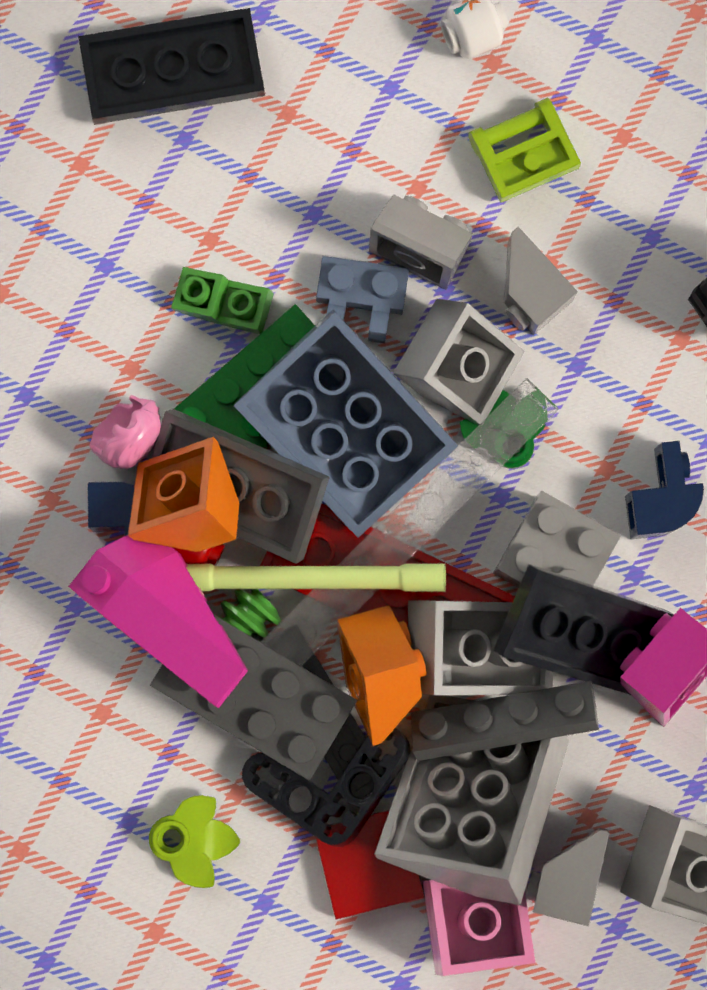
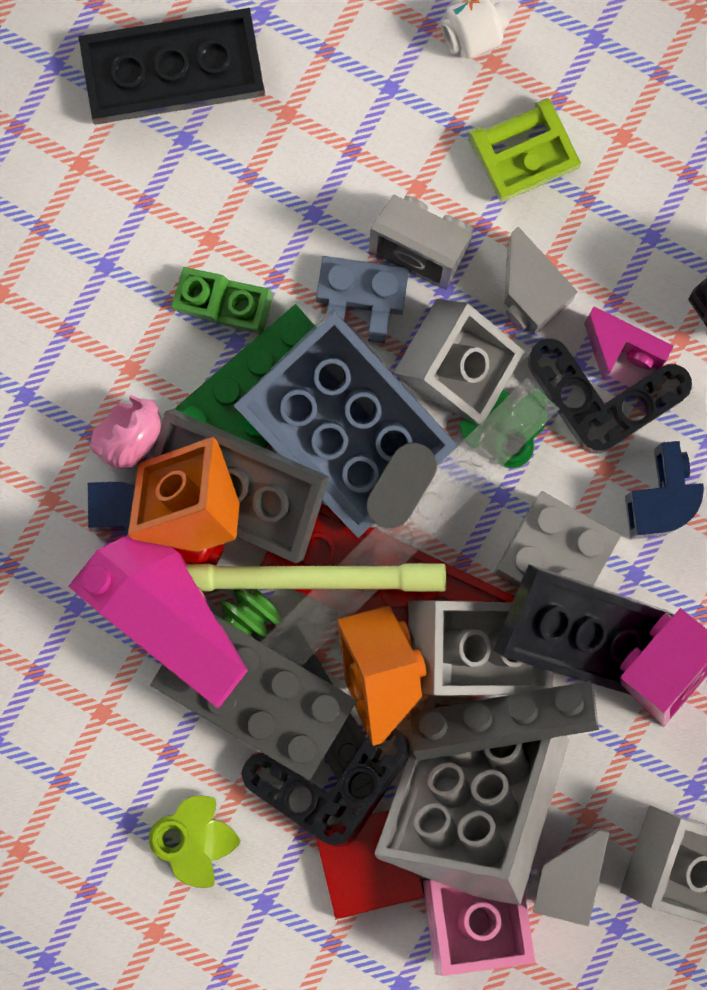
(401, 485): none -> dark grey tile
(594, 408): none -> black beam
(612, 336): none -> dark pink slope

